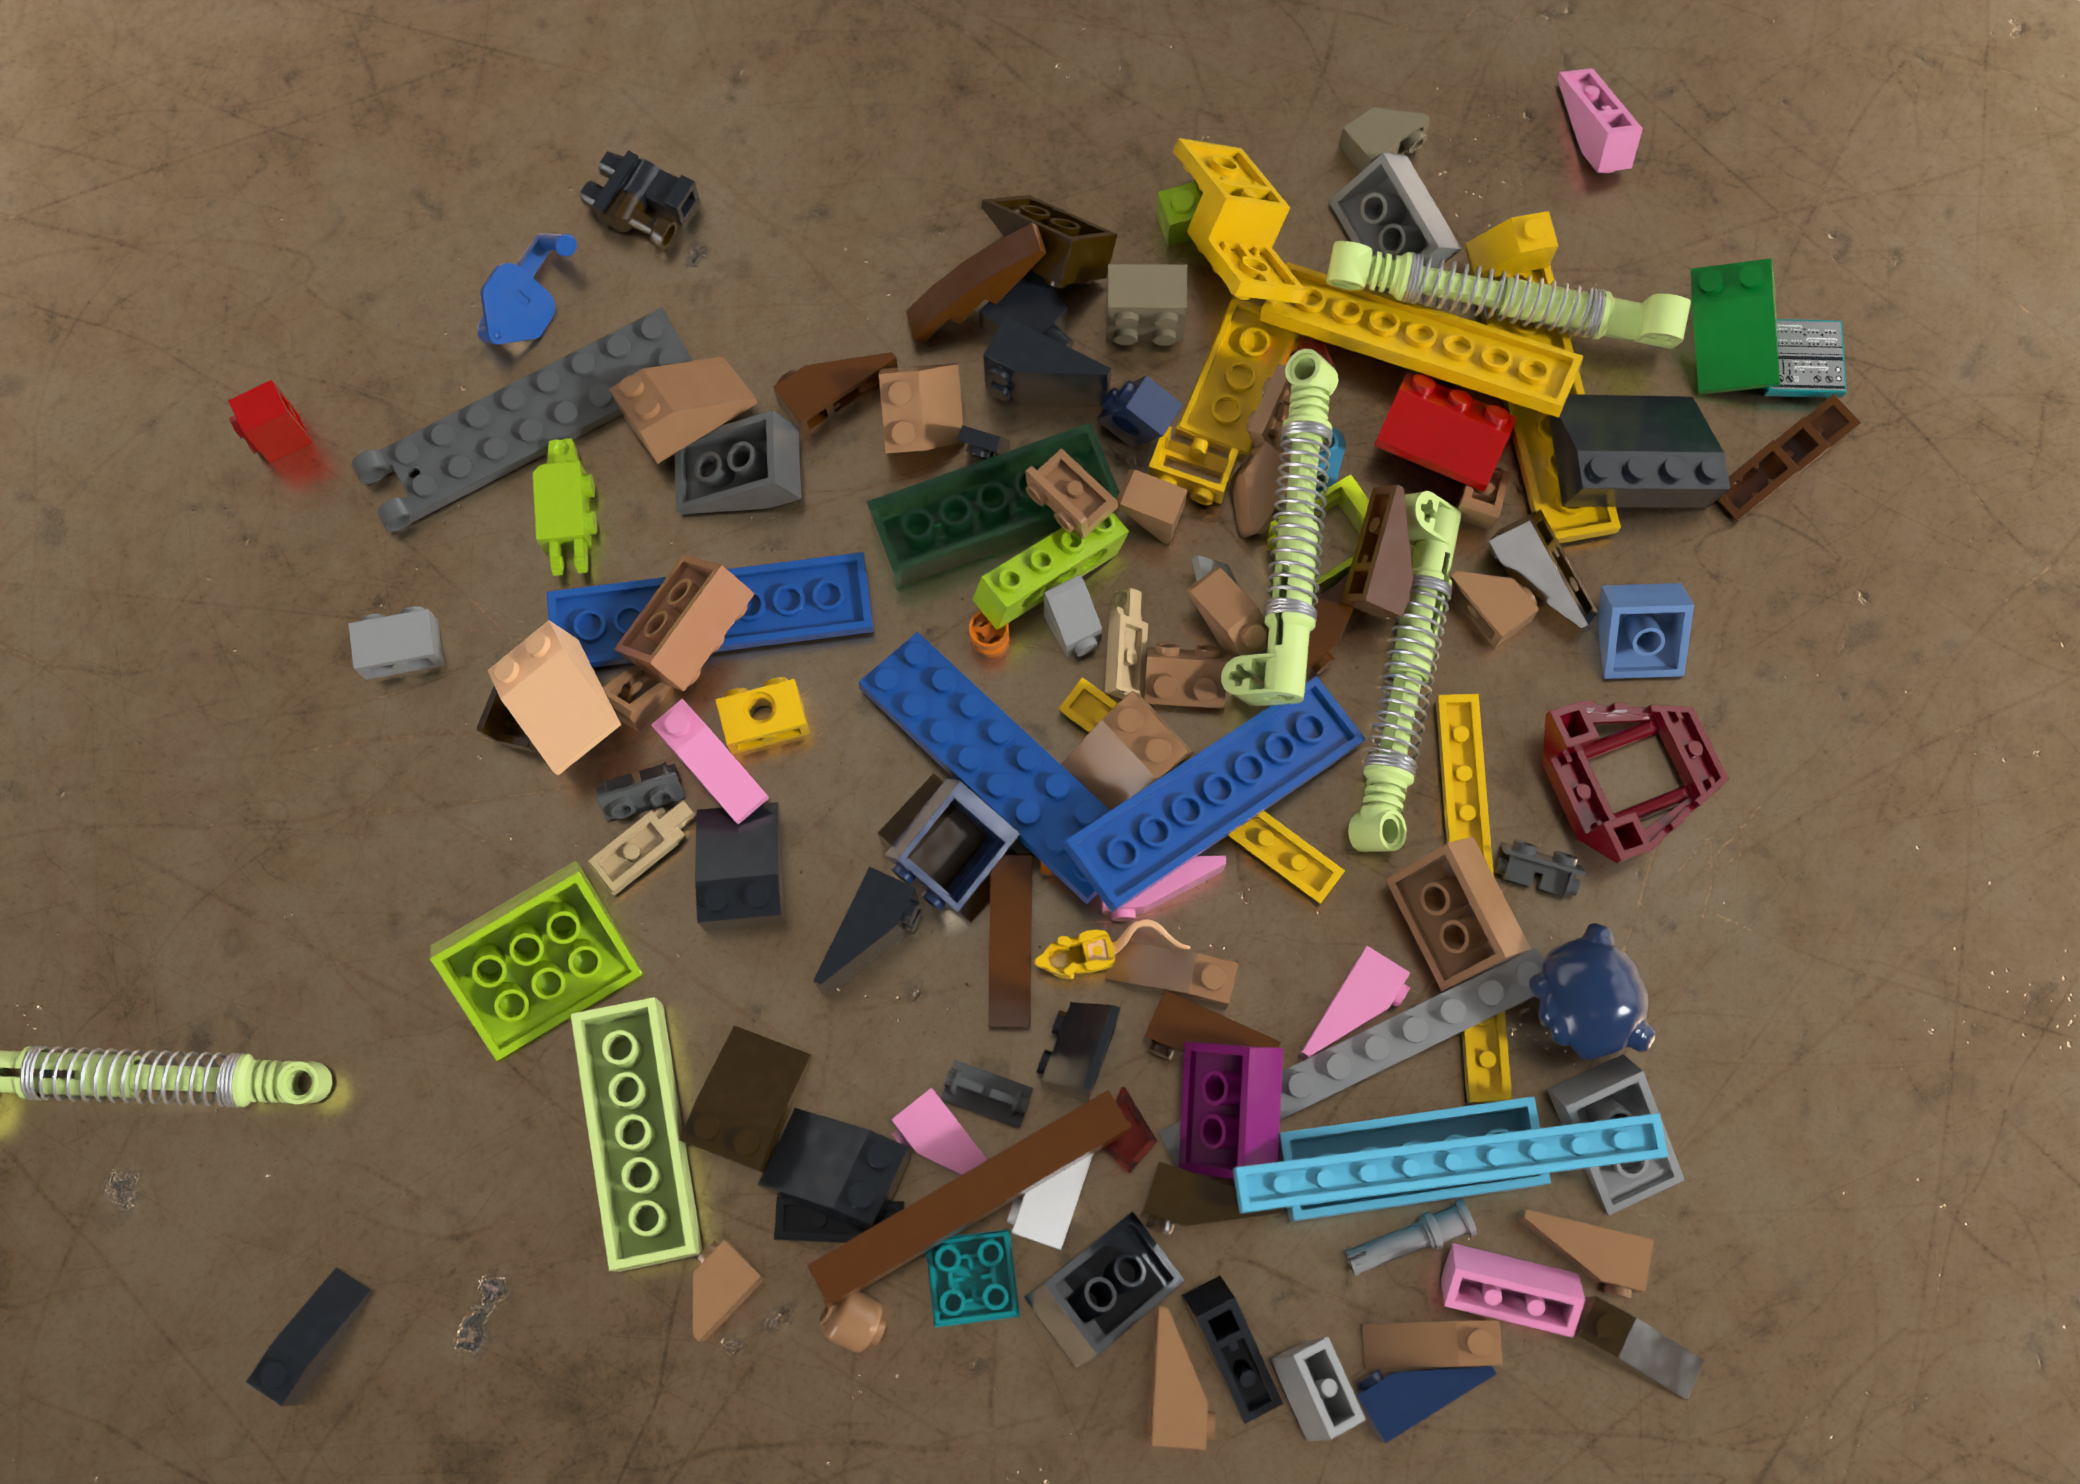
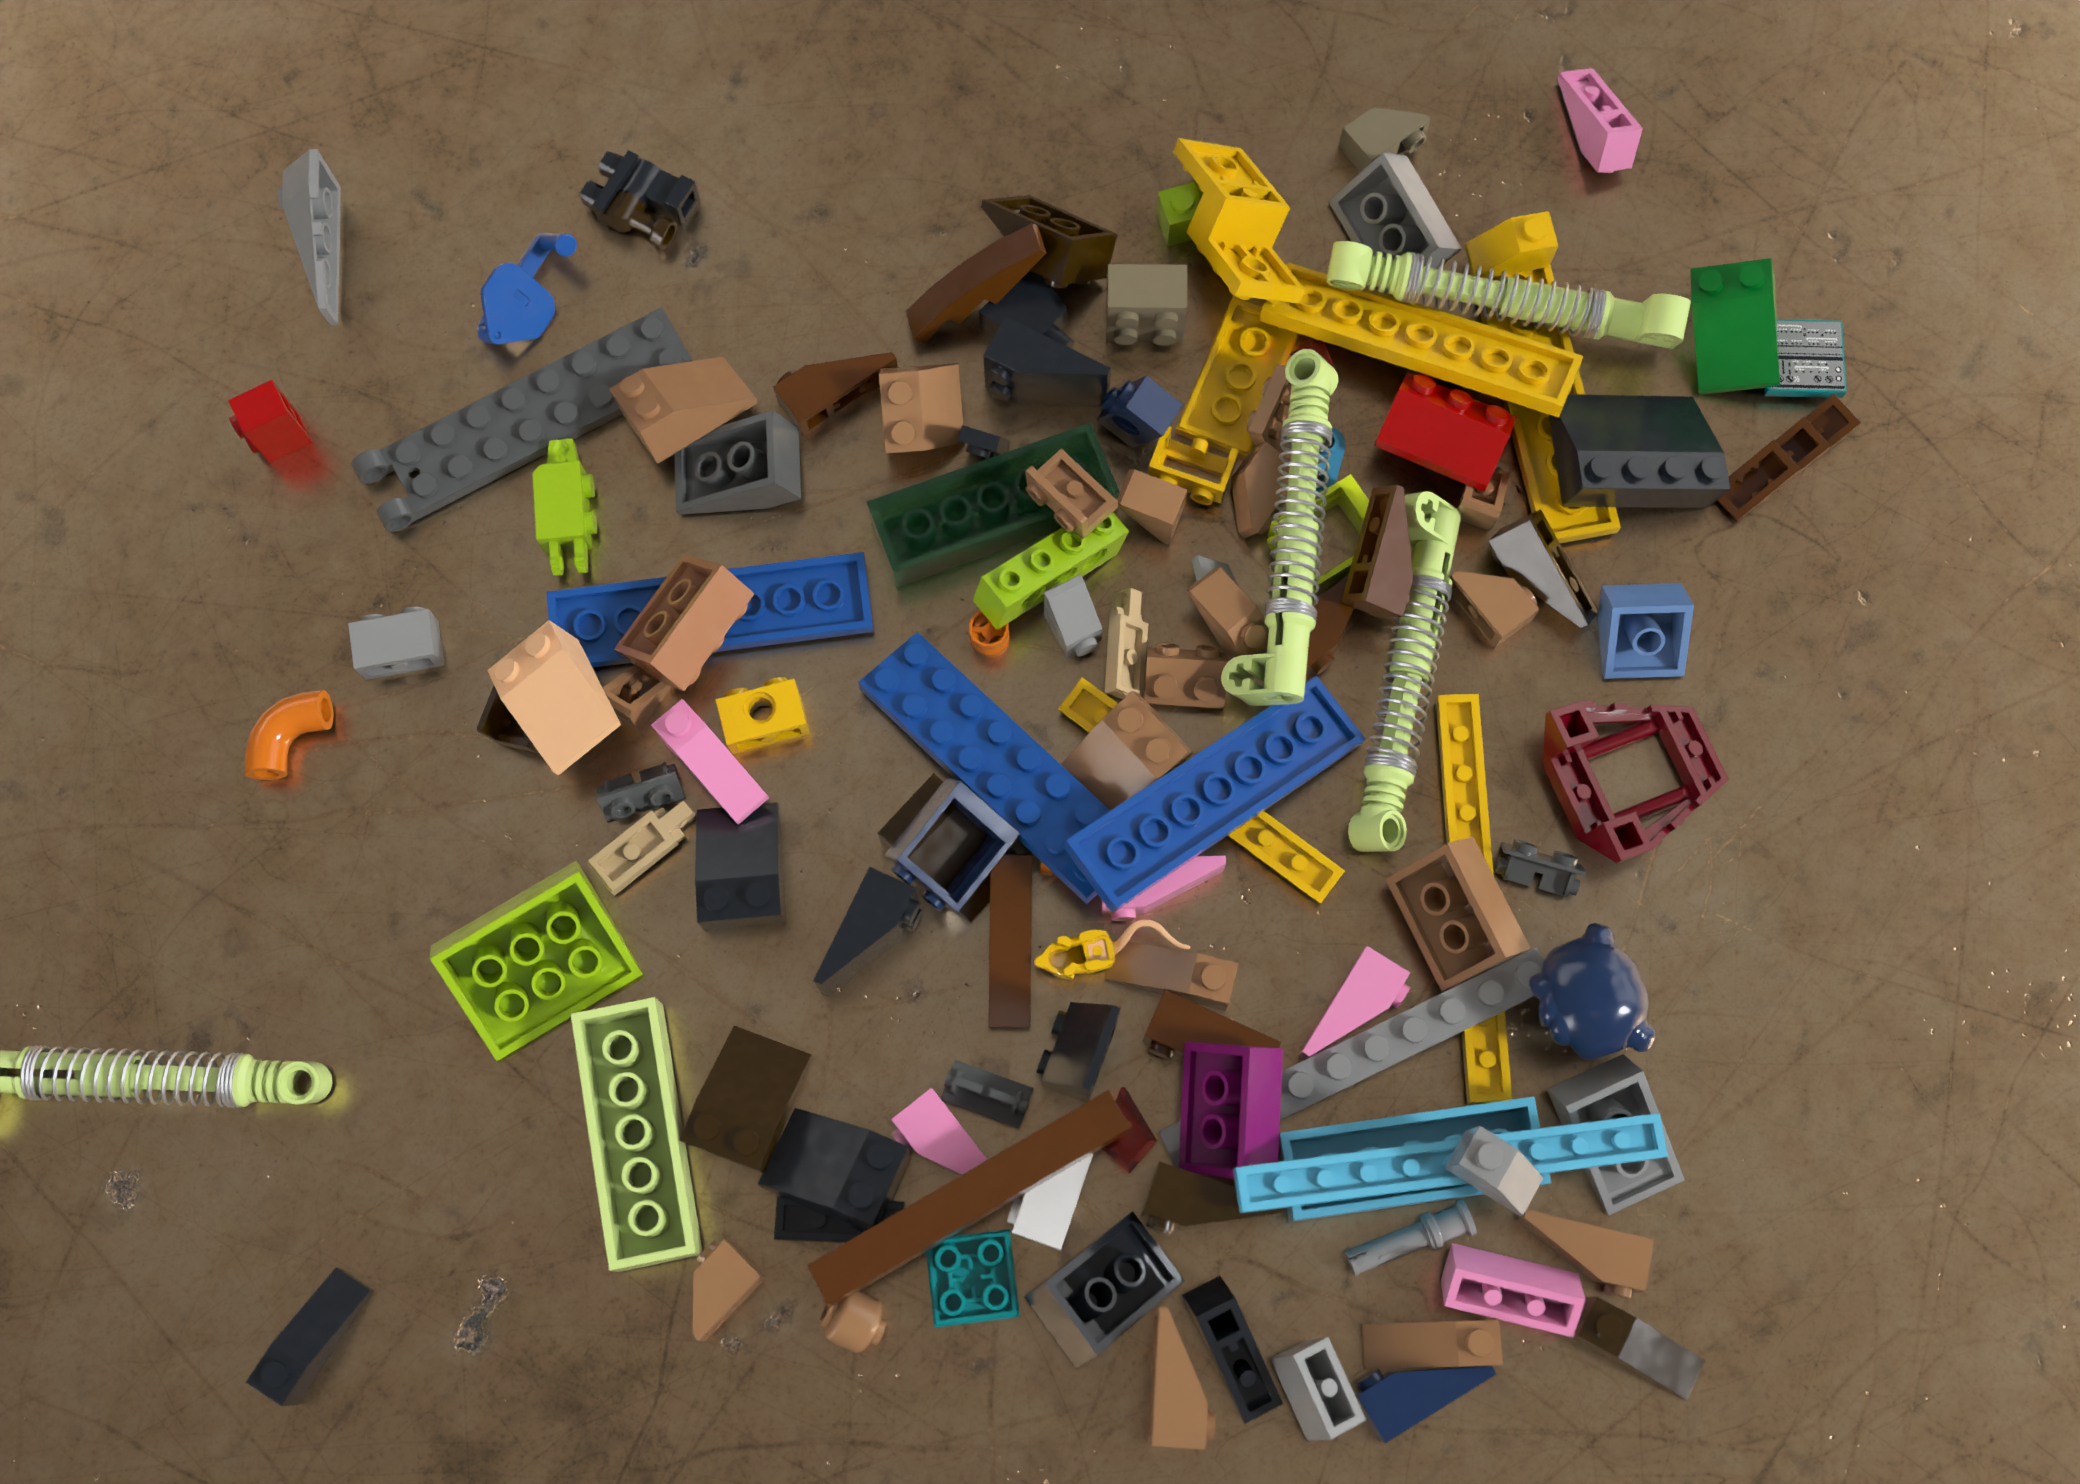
(278, 727): none -> orange cylinder
(313, 213): none -> light grey wedge
(1495, 1169): none -> light grey slope

